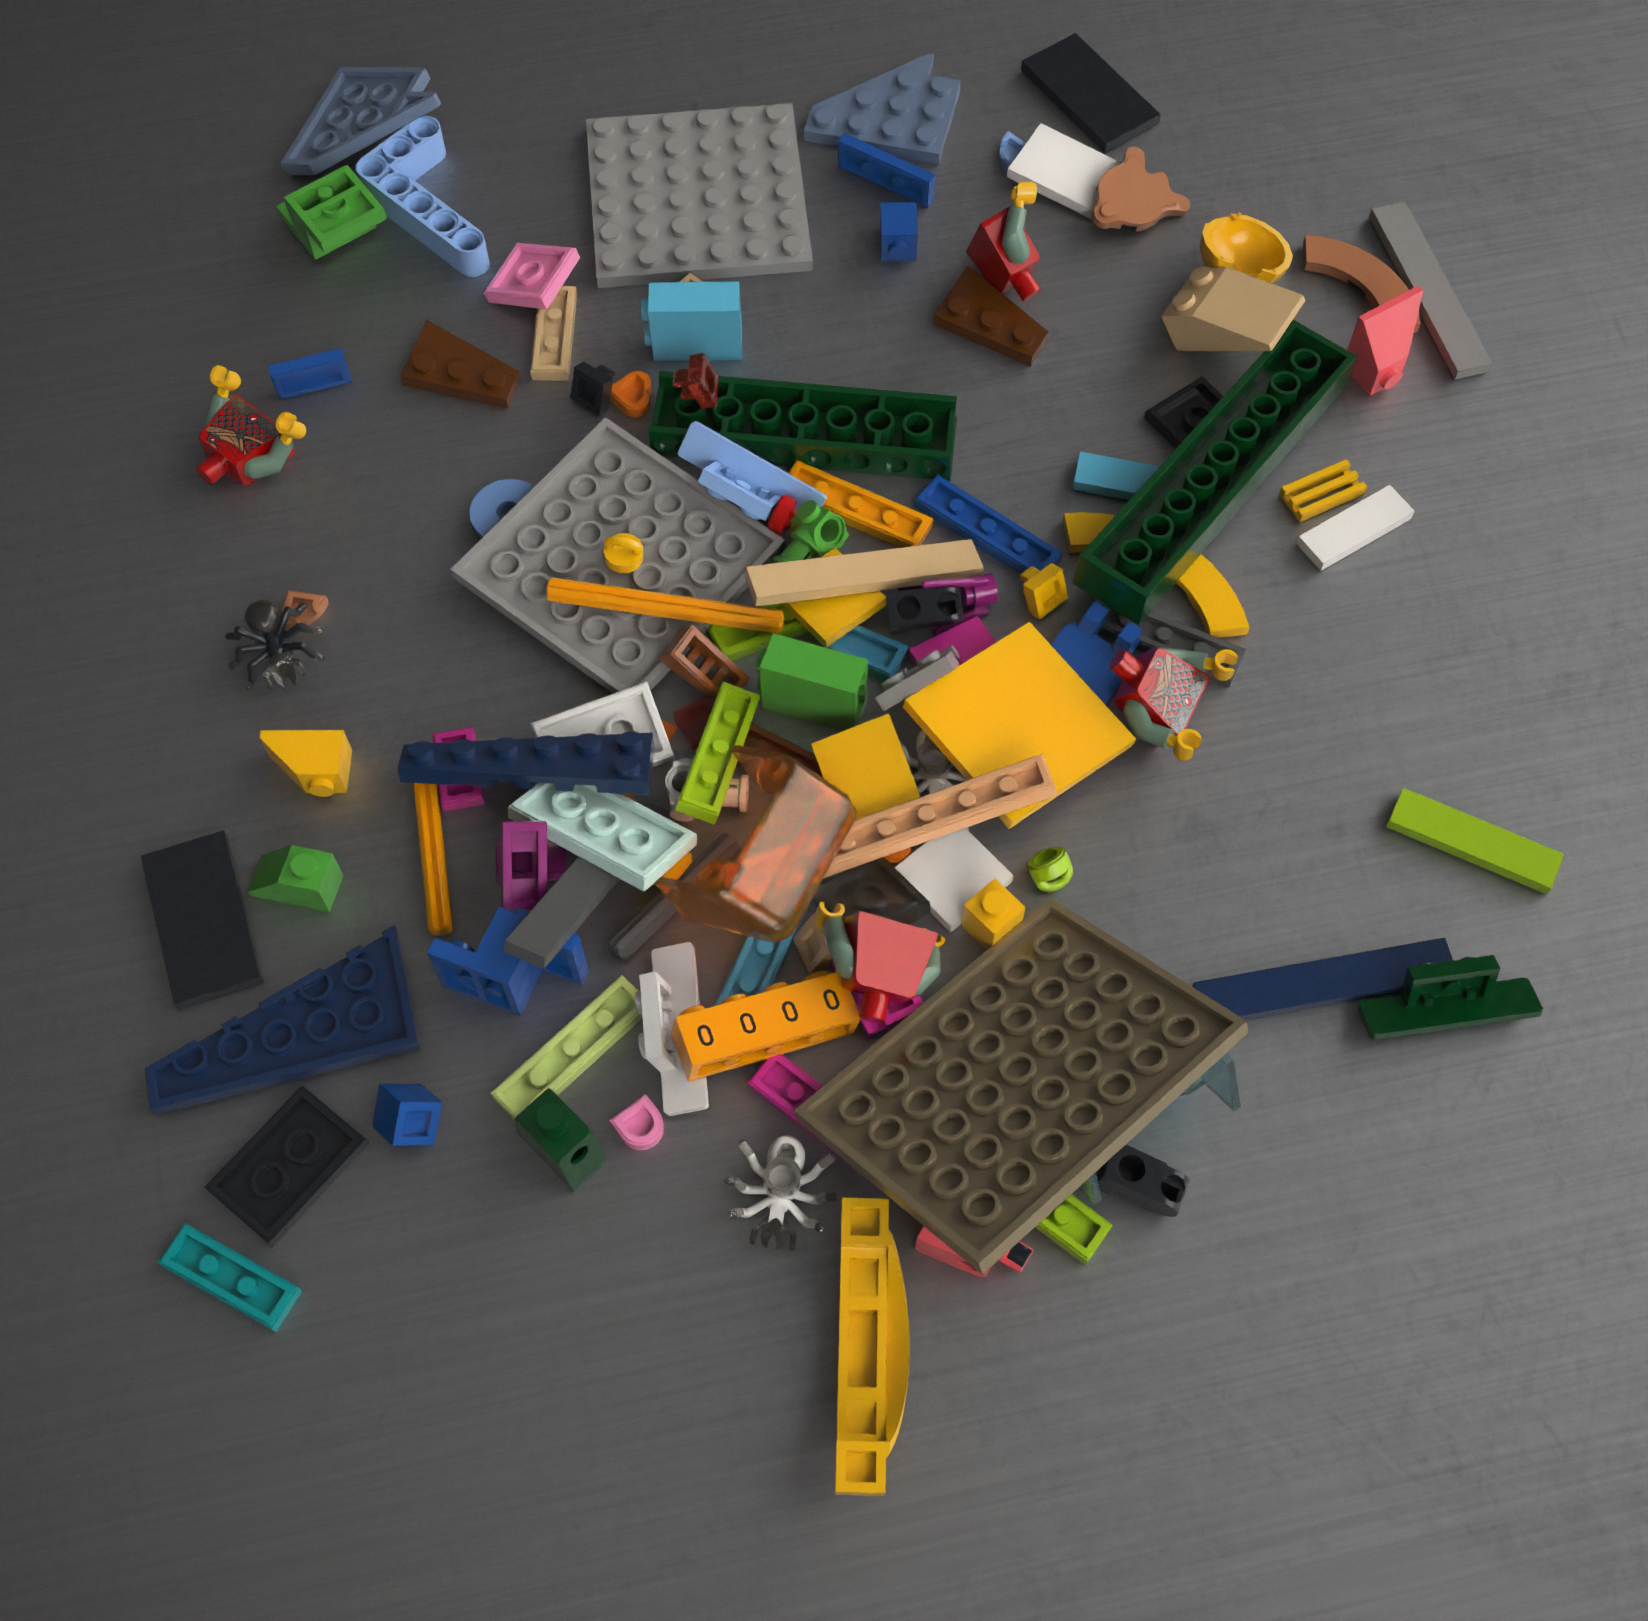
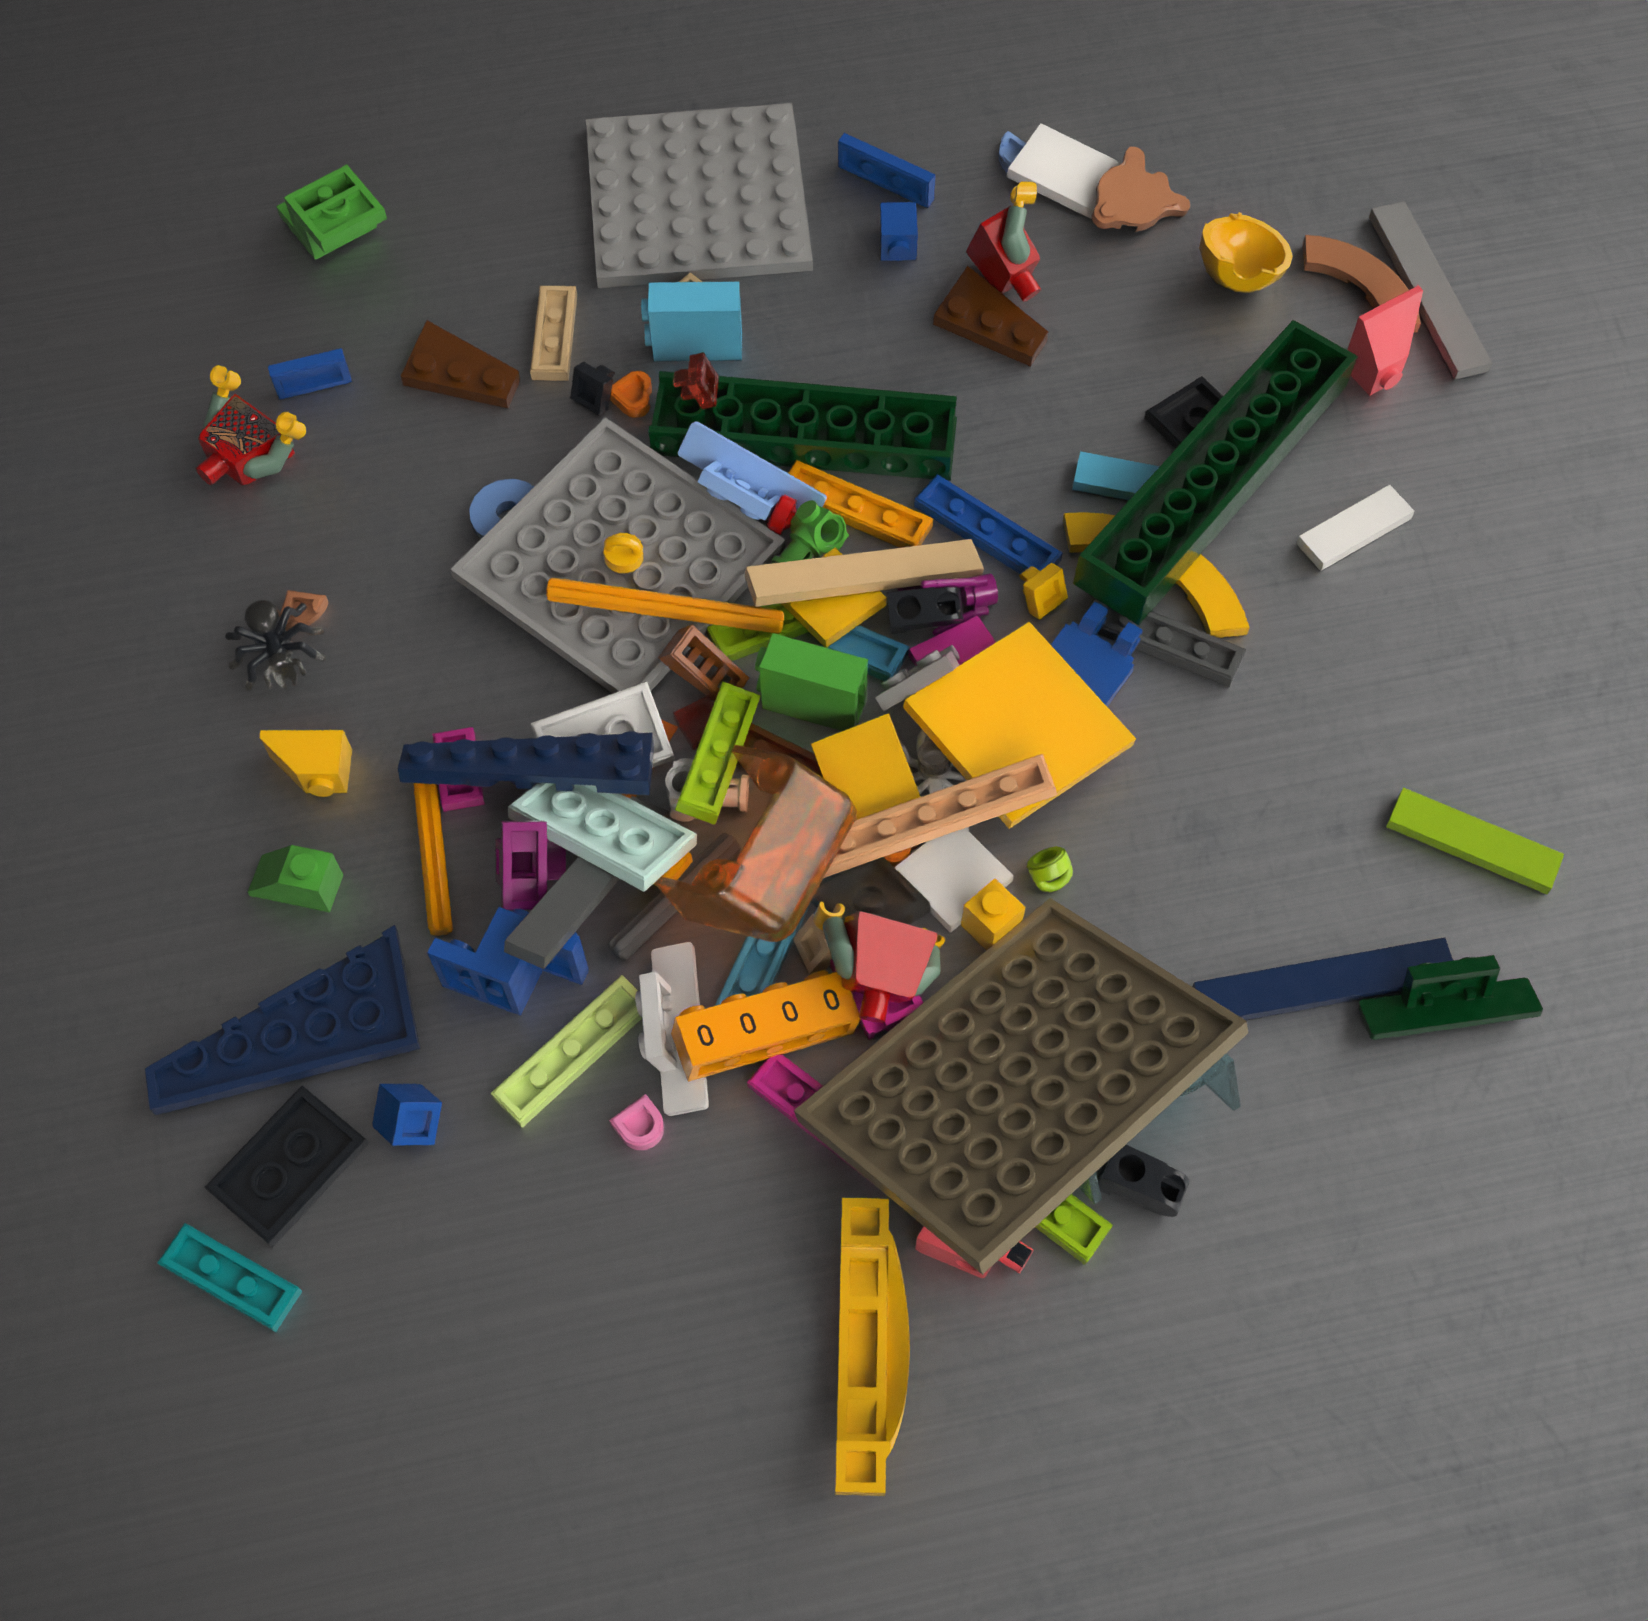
(201, 920): black tile -> none
(356, 112): sand blue wing -> none
(390, 176): light blue beam -> none
(532, 275): bright pink tile -> none
(556, 1135): dark green torso -> none
(781, 1185): animal -> none
(897, 112): sand blue wing -> none
(1090, 92): black tile -> none
(1163, 691): torso -> none
(1229, 312): tan slope -> none
(1319, 485): yellow tile -> none

